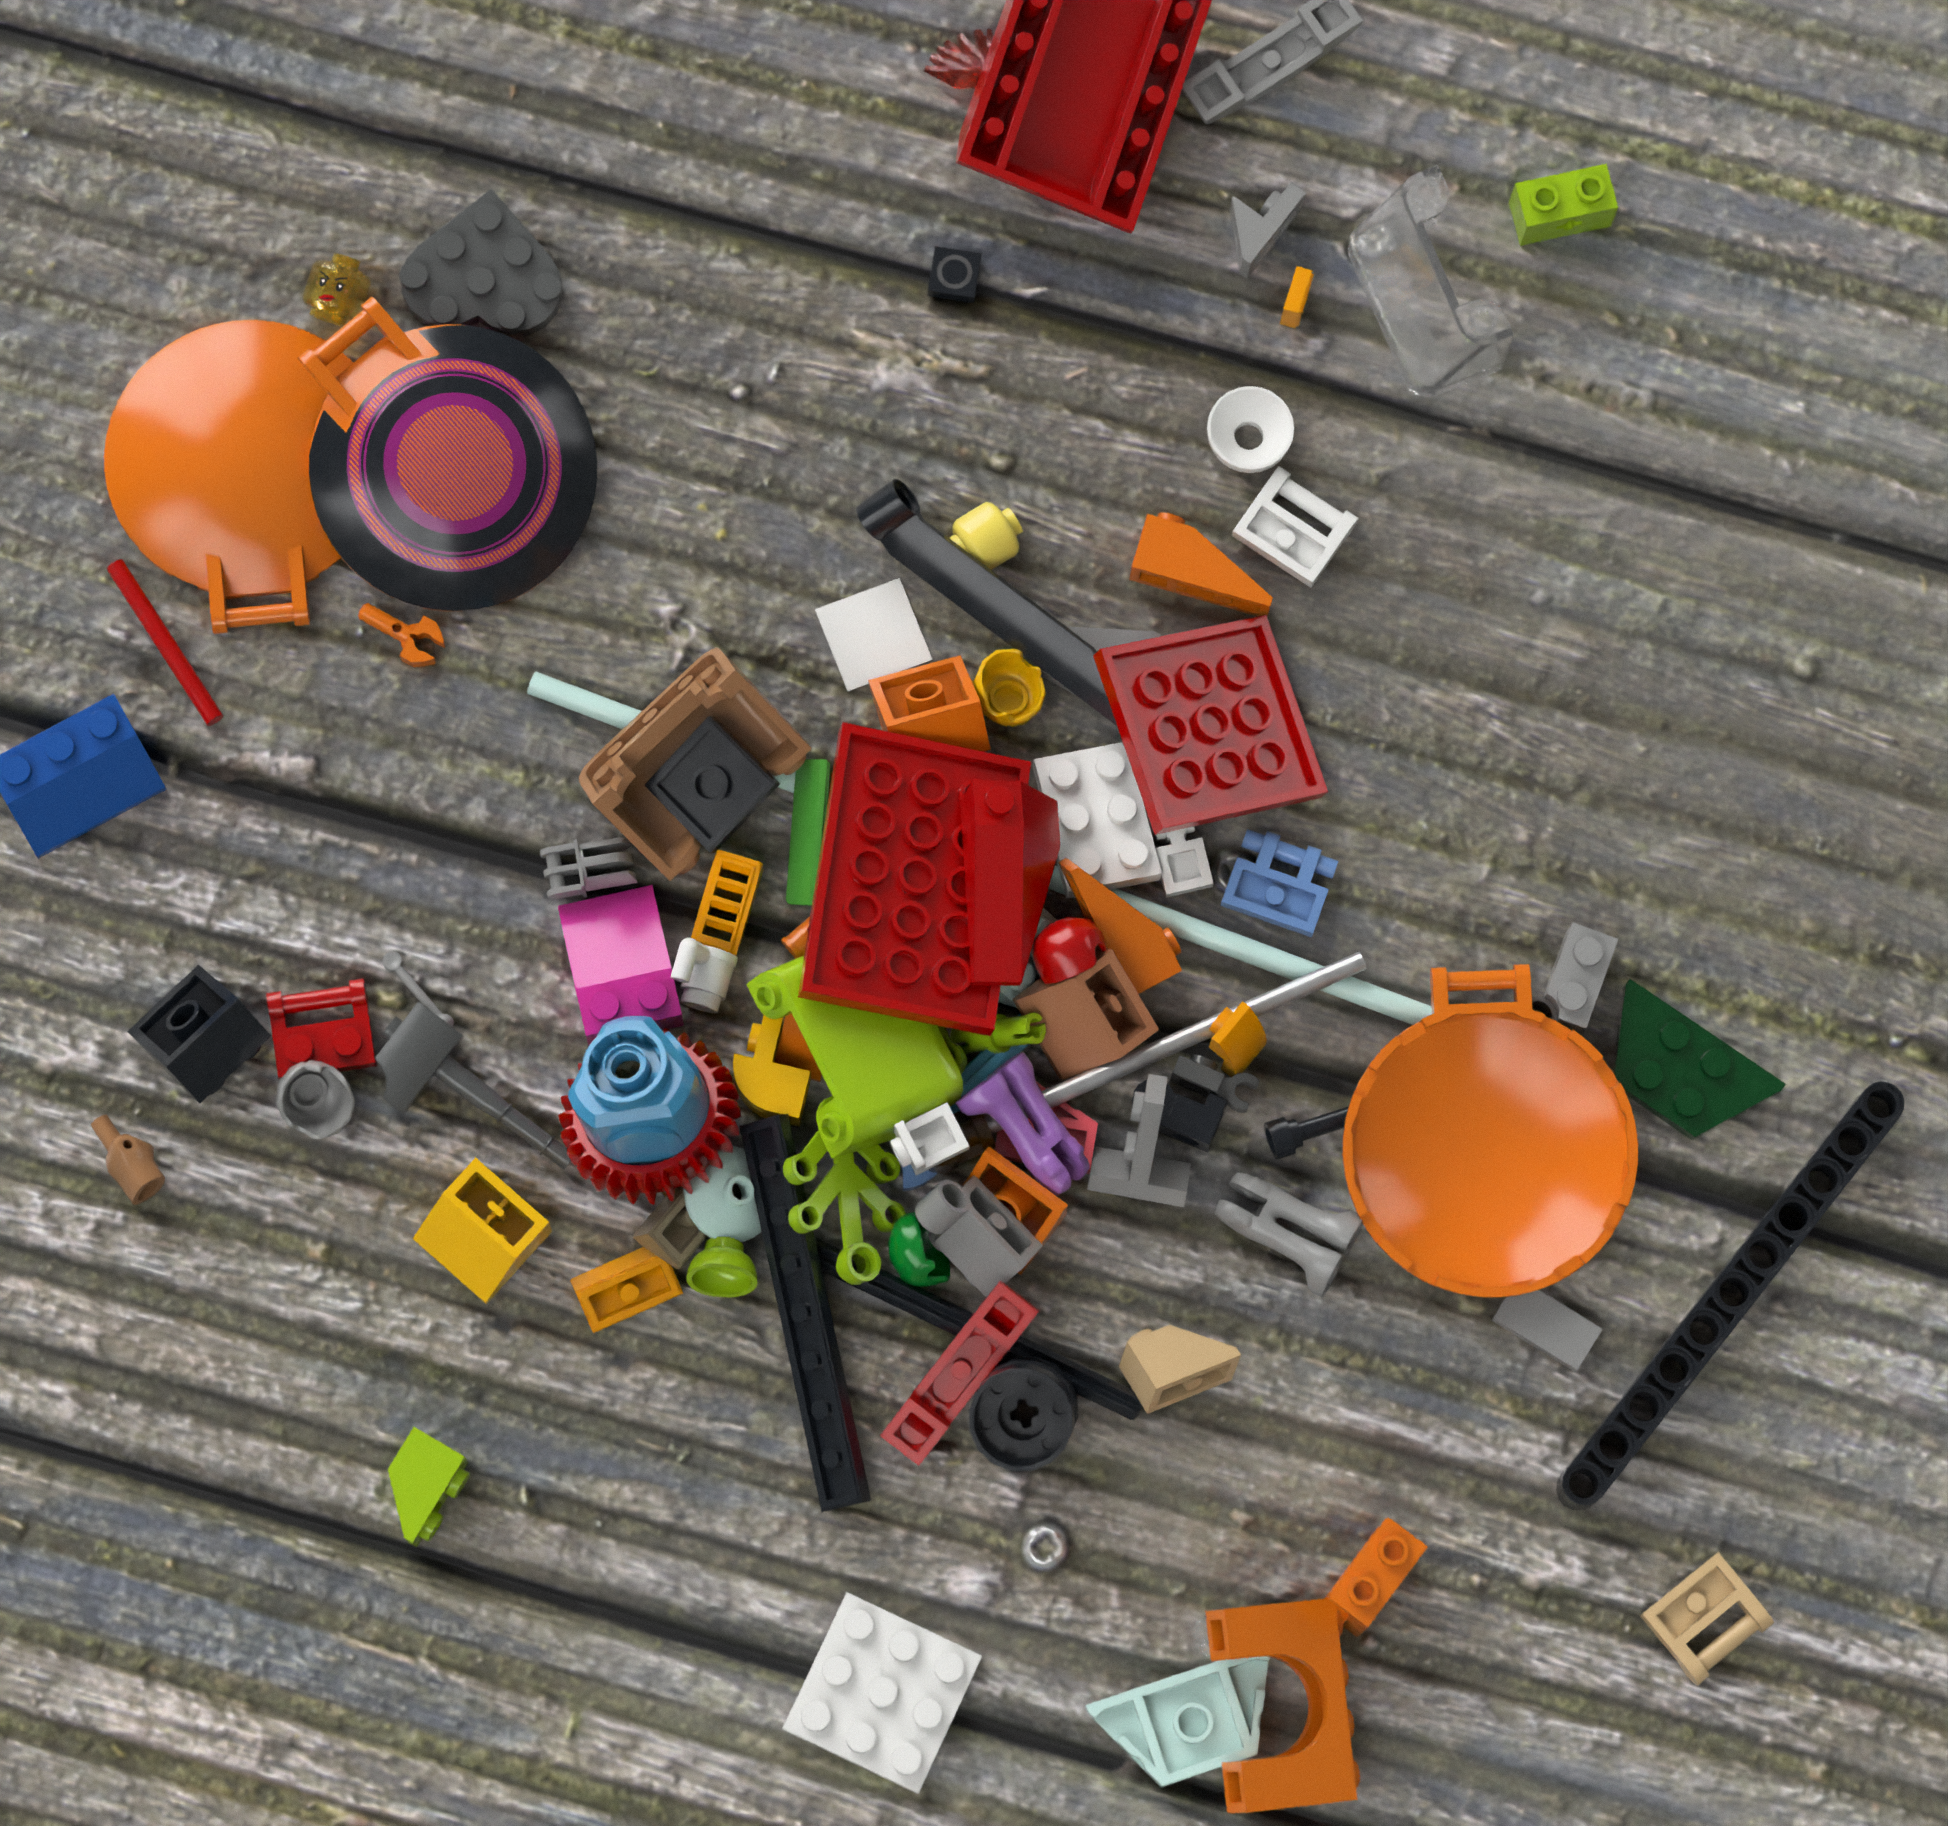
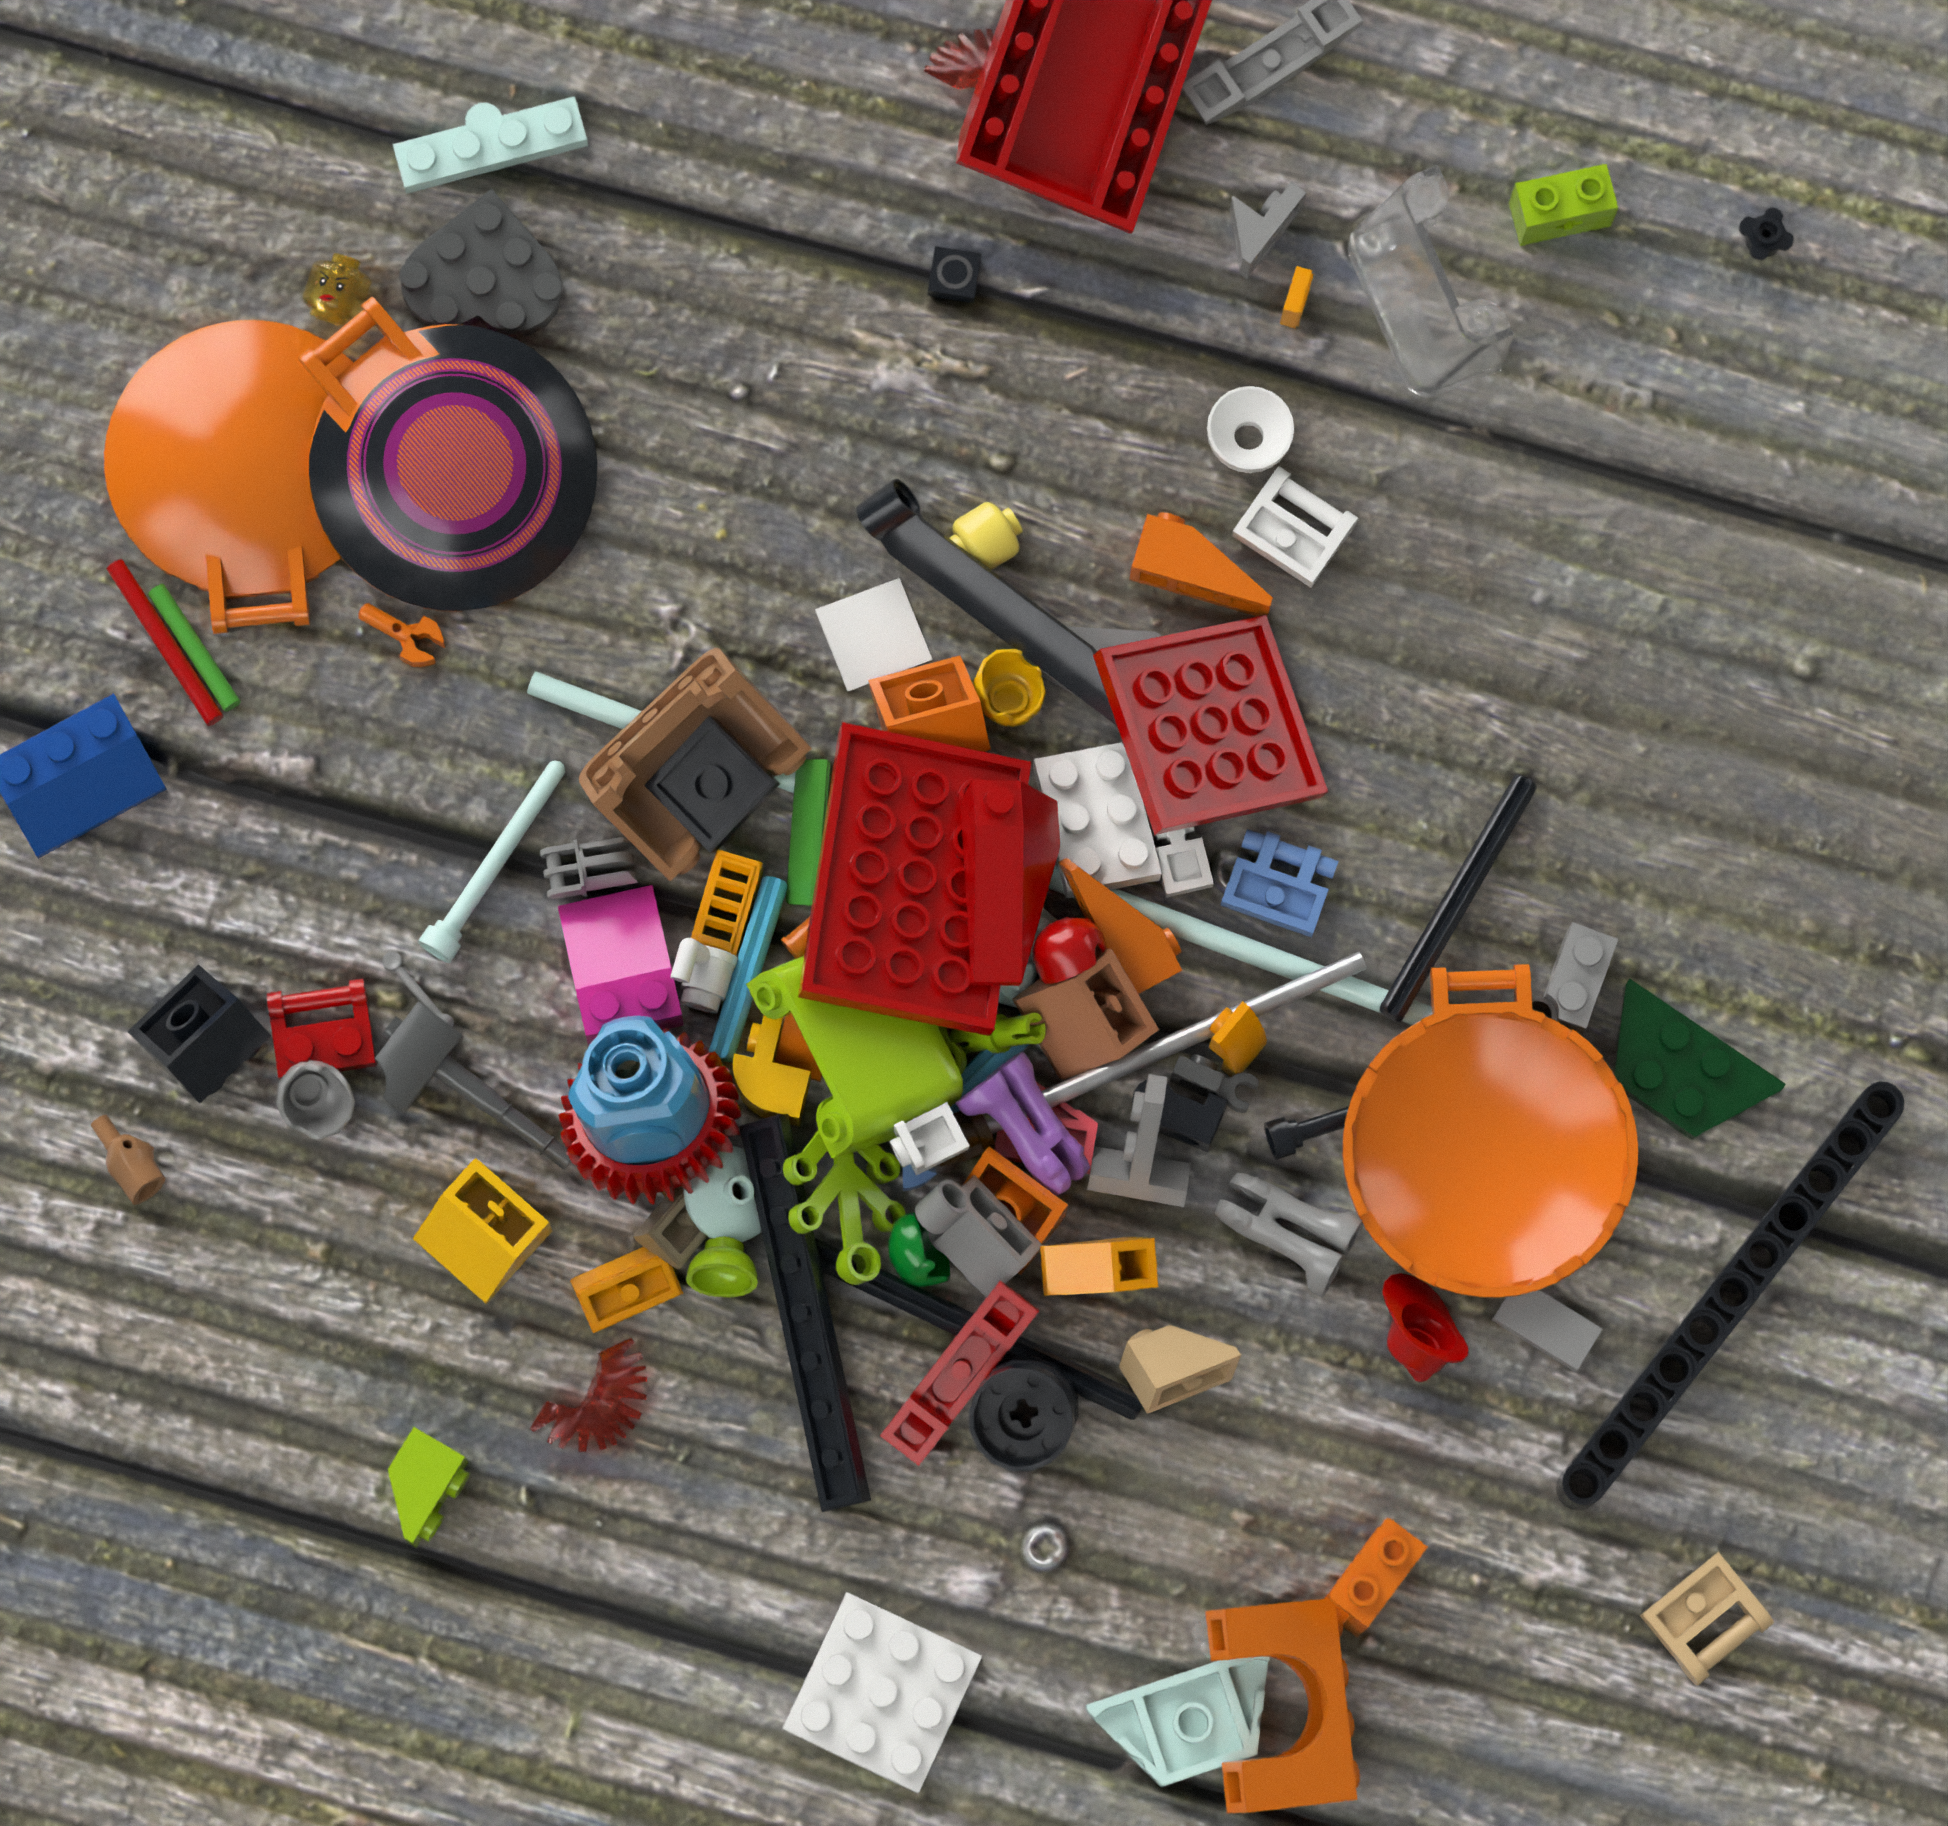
(194, 647): none -> bright green bar
(444, 936): none -> light aqua piece
(490, 143): none -> light aqua hinge
(601, 1404): none -> clear red hair
(749, 965): none -> medium azure axle
(1099, 1266): none -> light orange slope
(1421, 1327): none -> red piece
(1458, 898): none -> black axle
(1760, 246): none -> black plate

